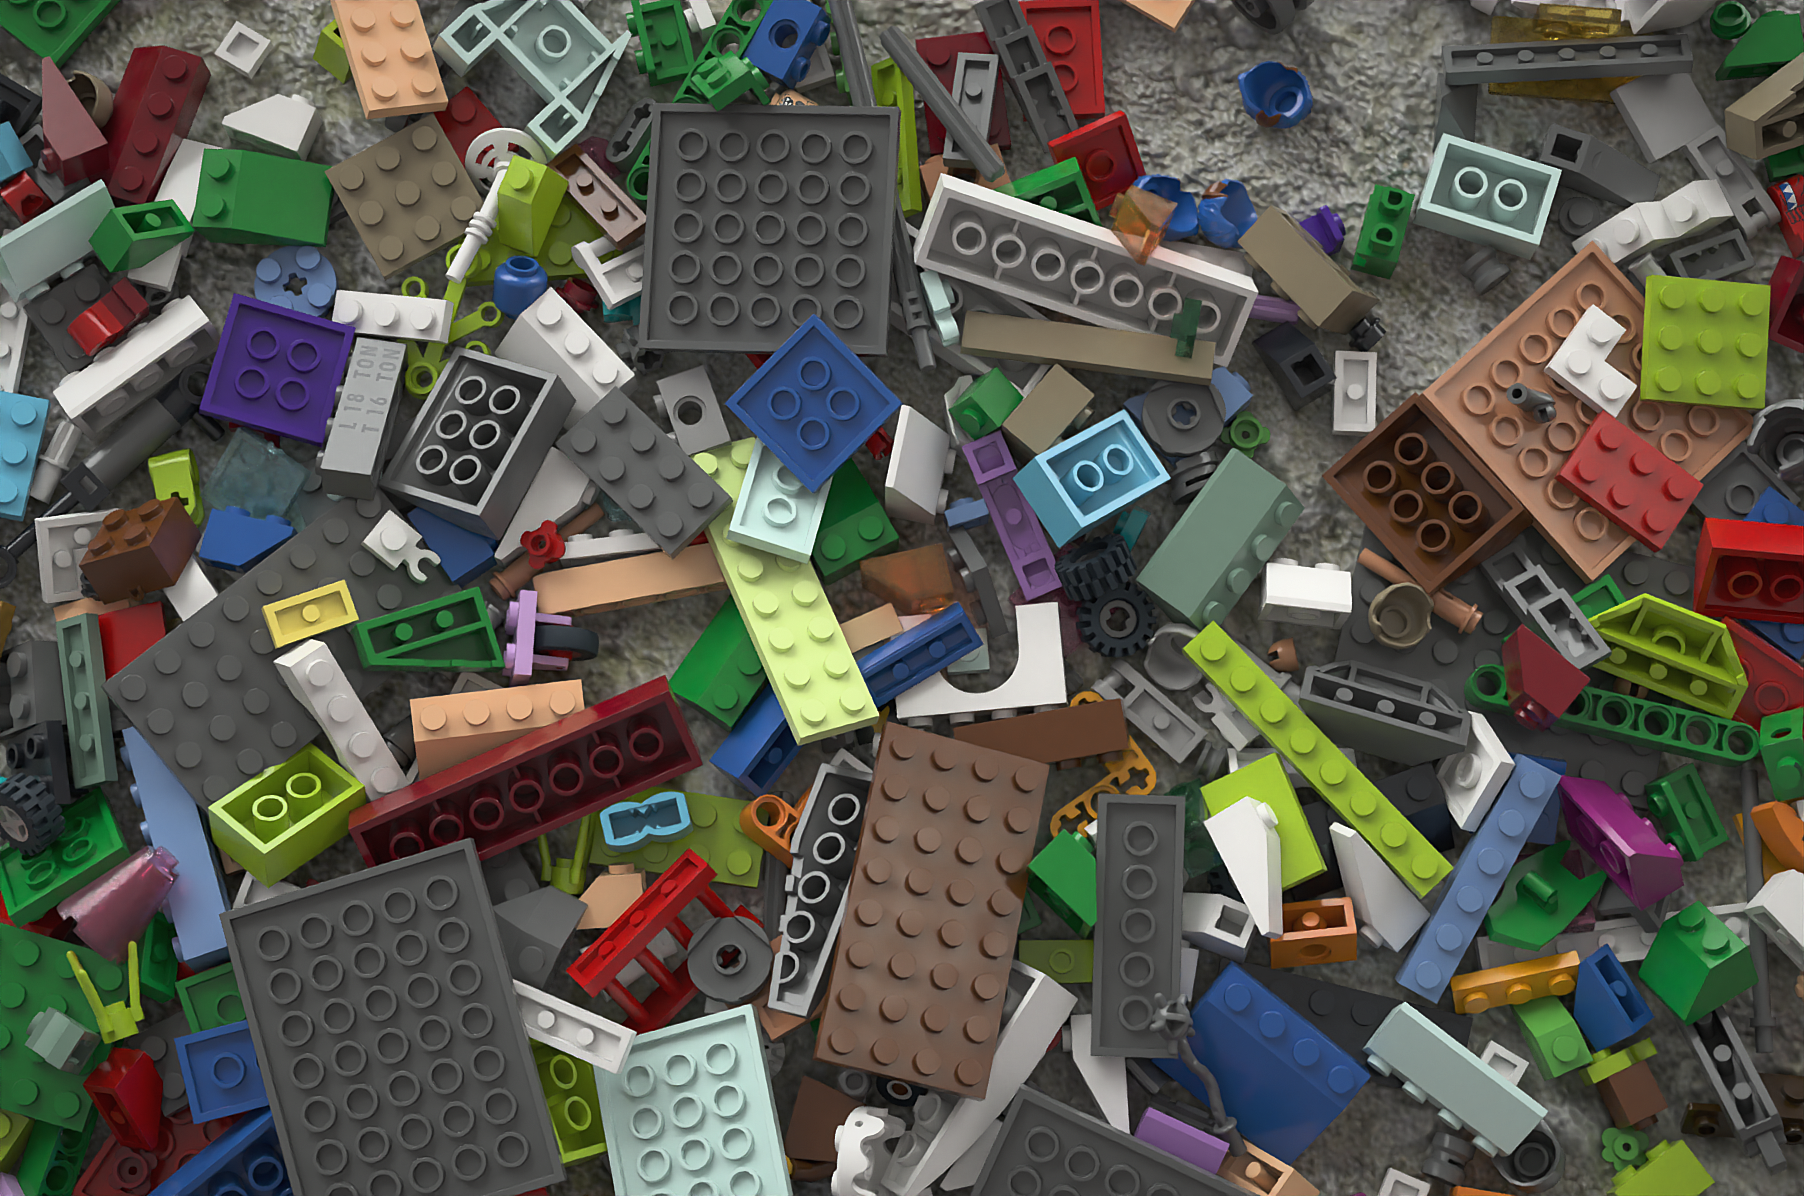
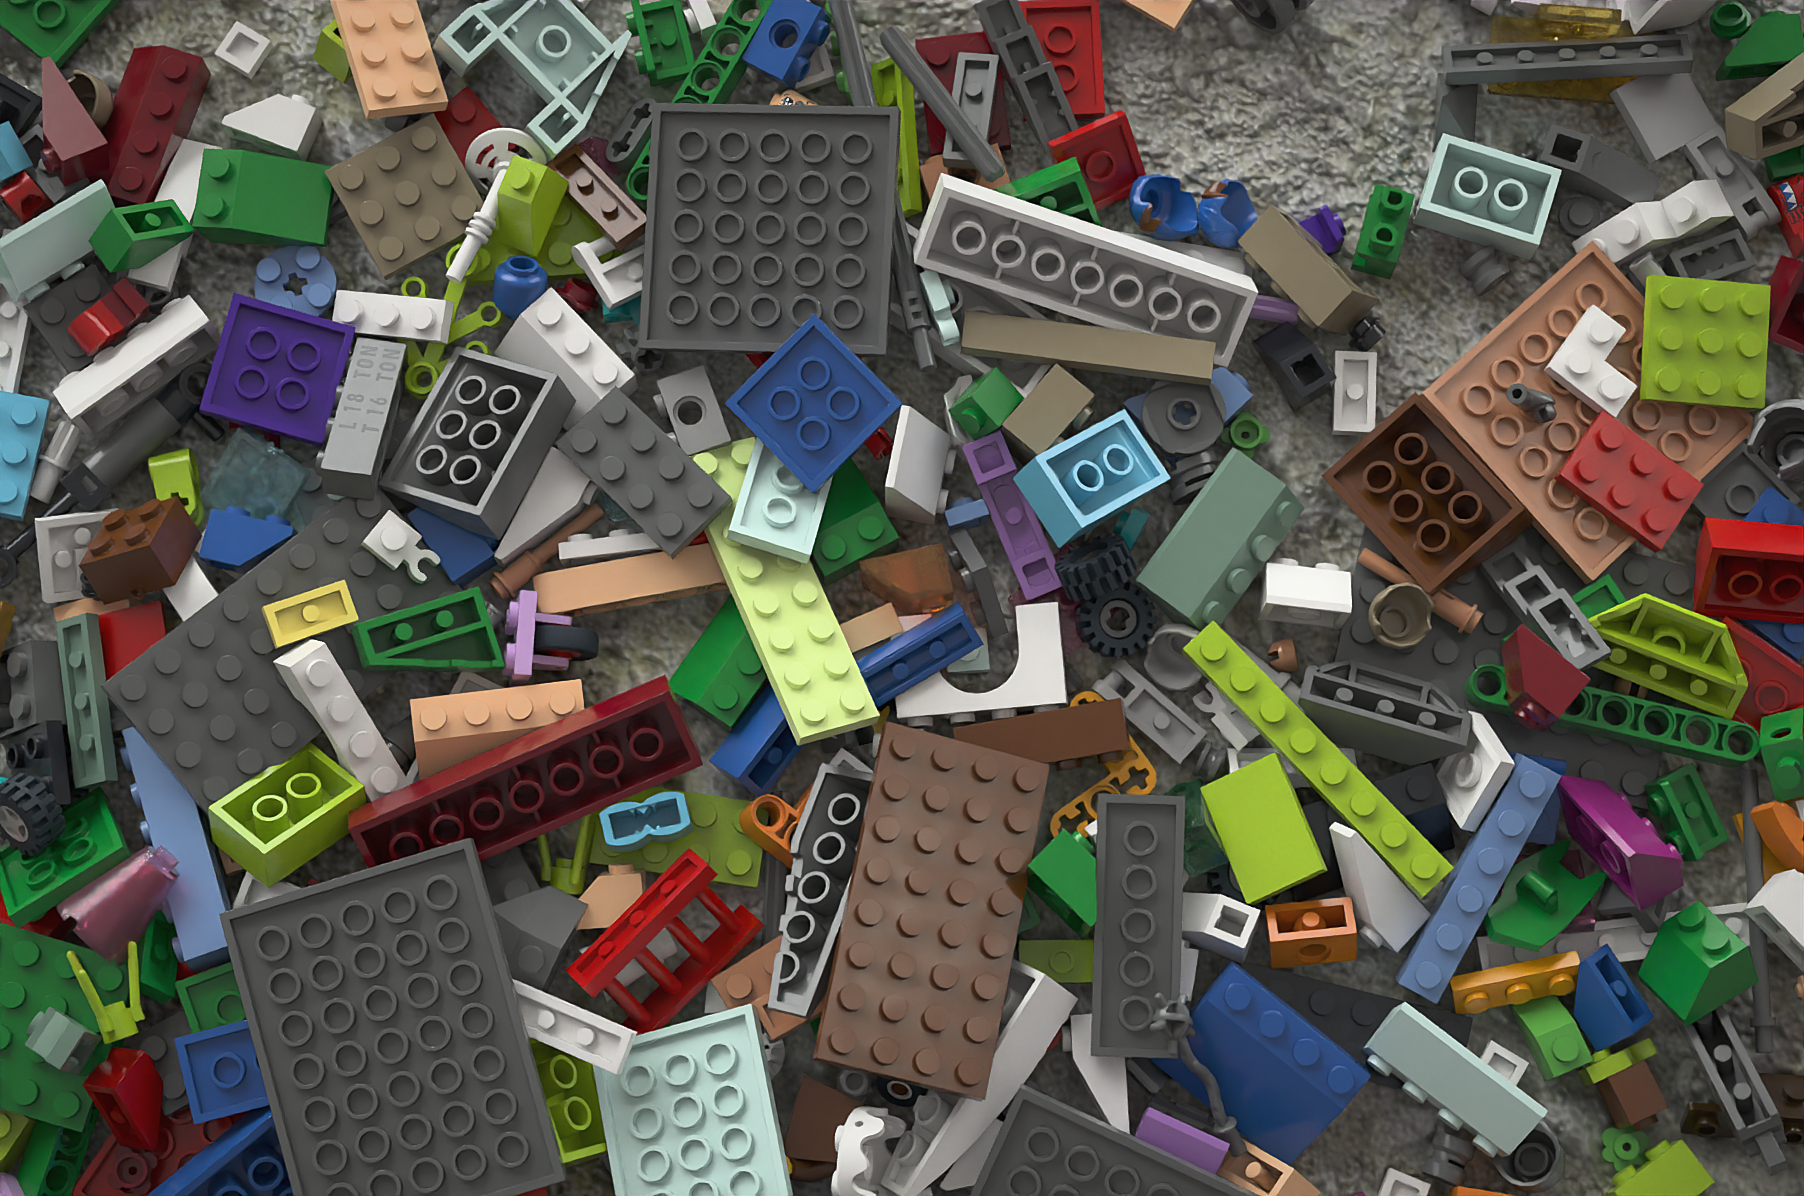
(554, 547): red plate -> none
(728, 78): green bracket -> none
(728, 935): dark grey plate -> none
(1141, 221): clear orange slope -> none
(1185, 327): clear green plate -> none
(1253, 858): white slope -> none
(1275, 95): blue hair -> none

